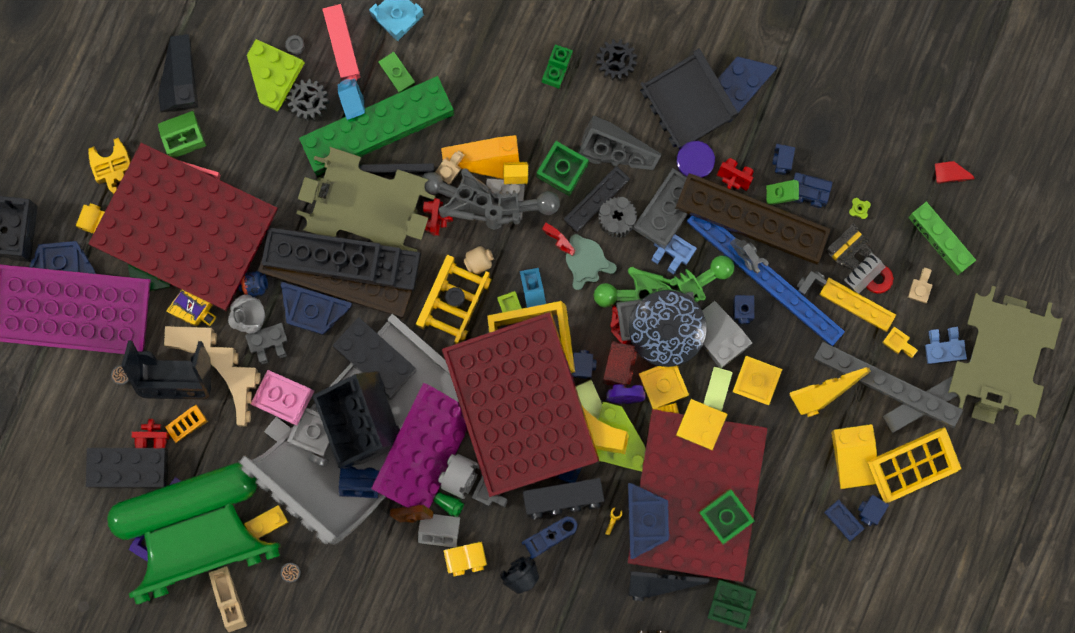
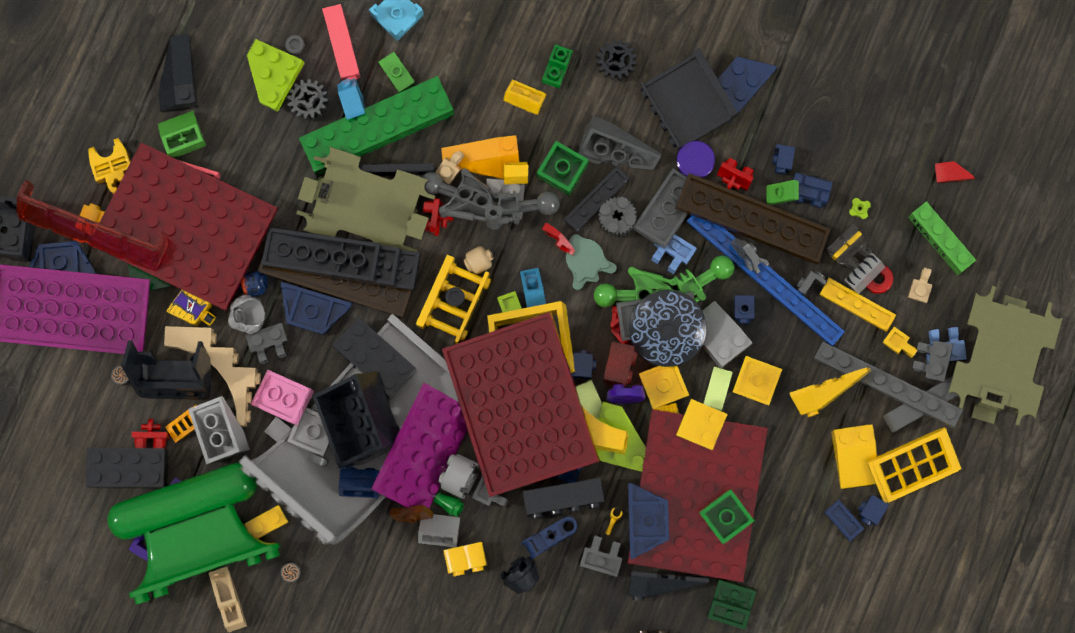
(89, 231): none -> clear red piece
(218, 430): none -> light grey slope
(524, 97): none -> yellow slope
(602, 561): none -> dark grey plate
(938, 362): none -> dark grey plate

